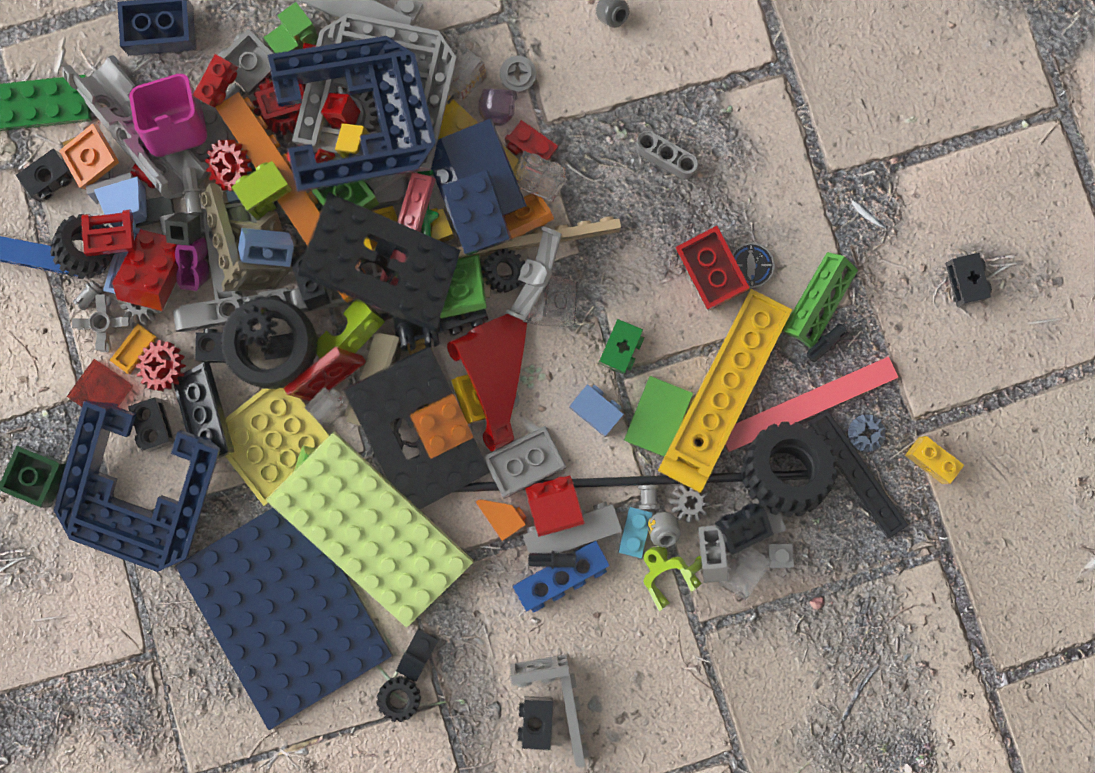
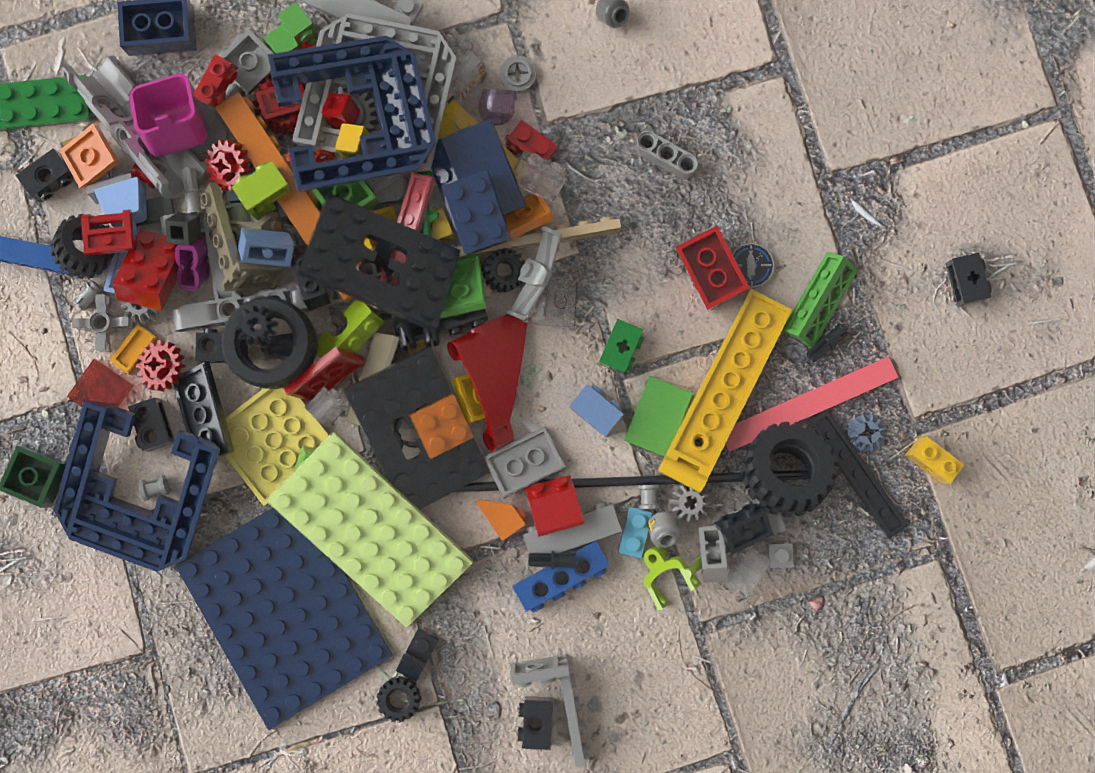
(154, 487): none -> light grey bush

